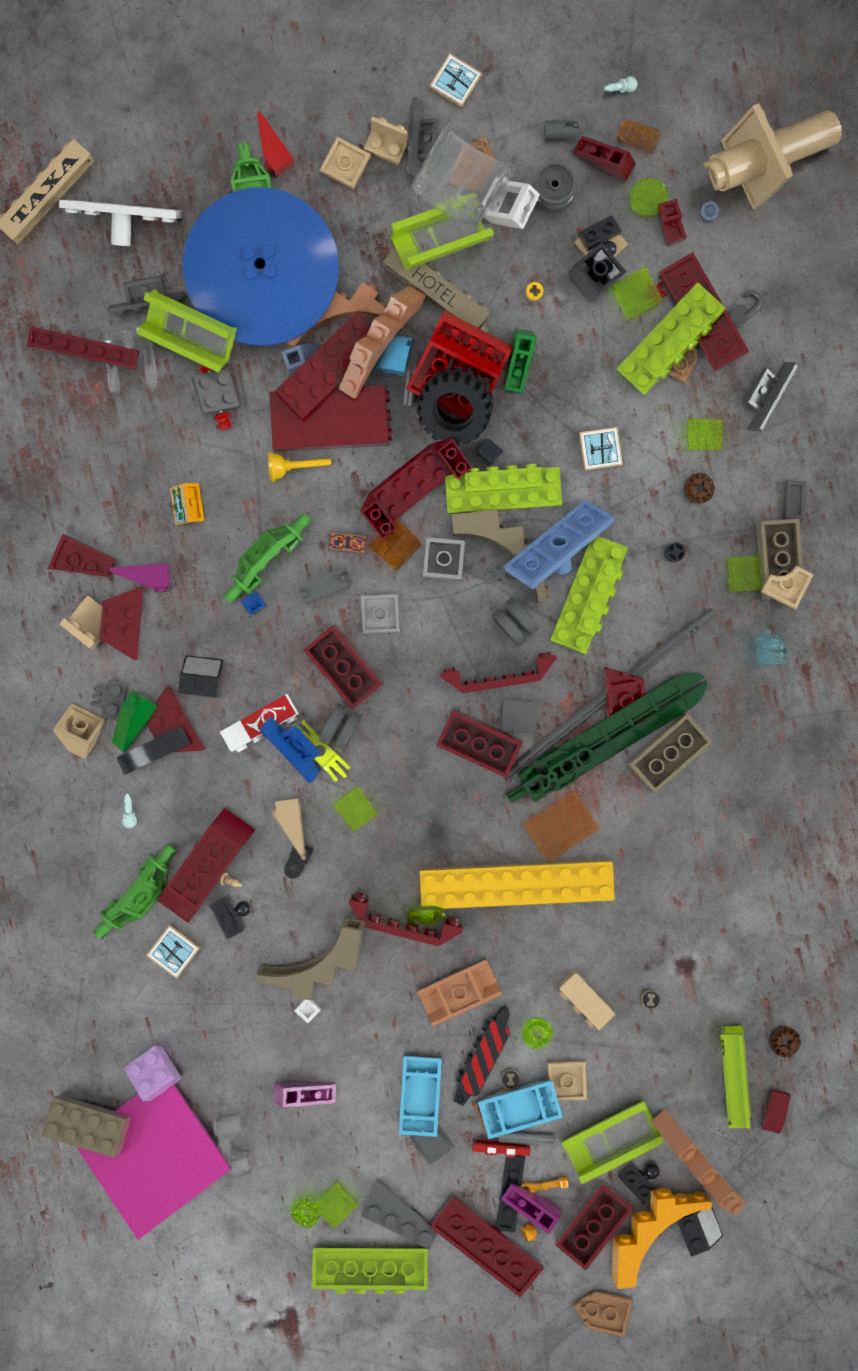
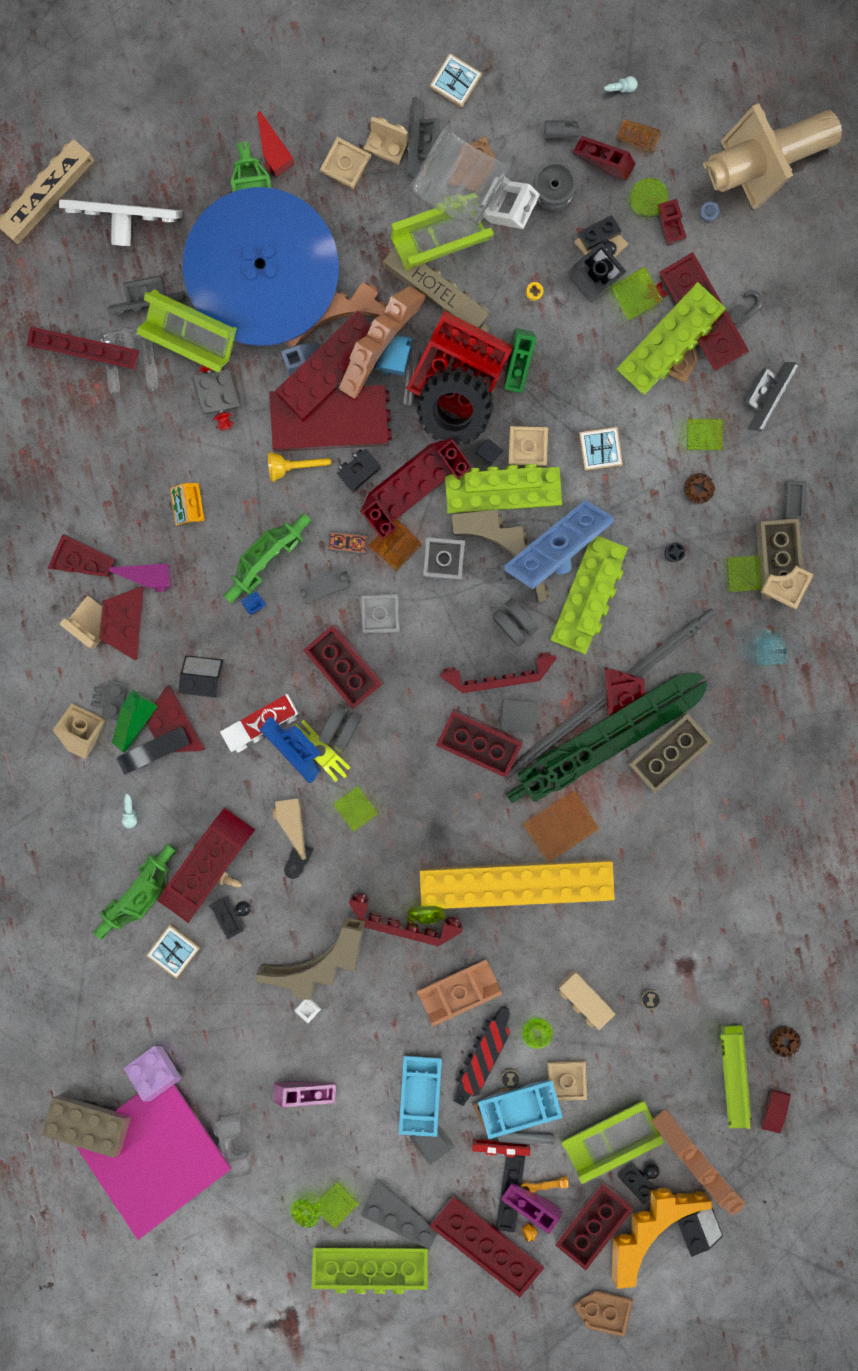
(353, 480): none -> black brick
(528, 445): none -> tan tile

